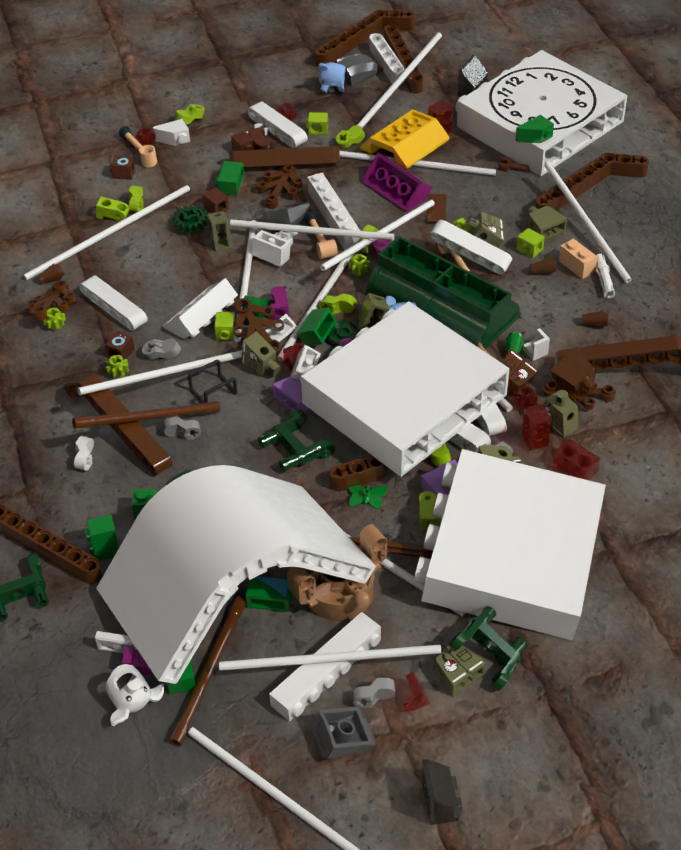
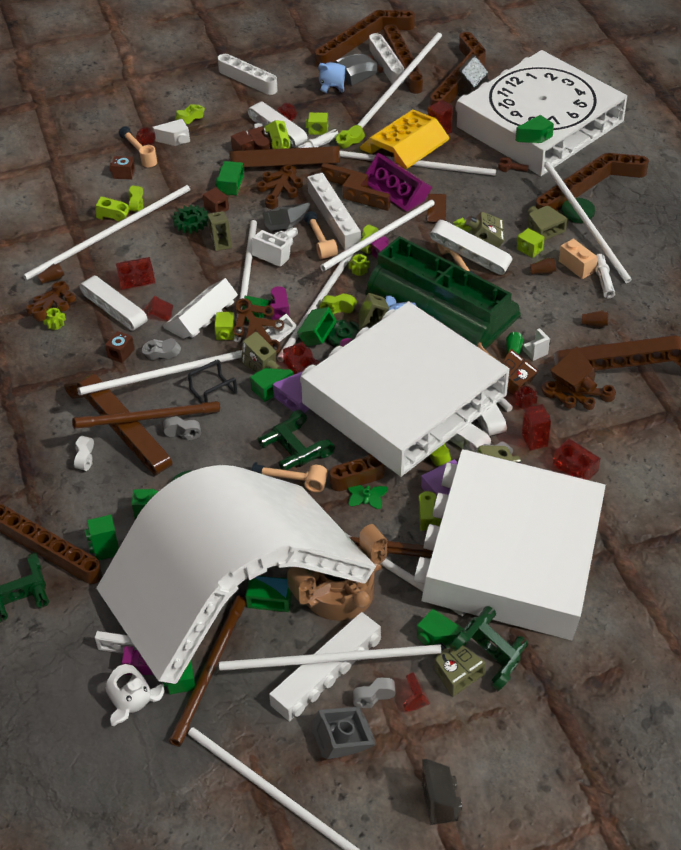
(117, 366): lime gear -> none
(135, 273): none -> clear red brick
(159, 308): none -> clear red tile
(247, 74): none -> white beam
(263, 381): none -> green slope
(278, 134): none -> lime leg
(305, 358): white slope -> none
(314, 230): white piece -> none
(314, 478): none -> light nougat piece
(321, 140): none -> white pin
(356, 186): none -> reddish brown bracket
(437, 629): none -> green slope
(449, 88): none -> reddish brown beam
(562, 413): olive torso -> none
(569, 212): none -> dark green tile

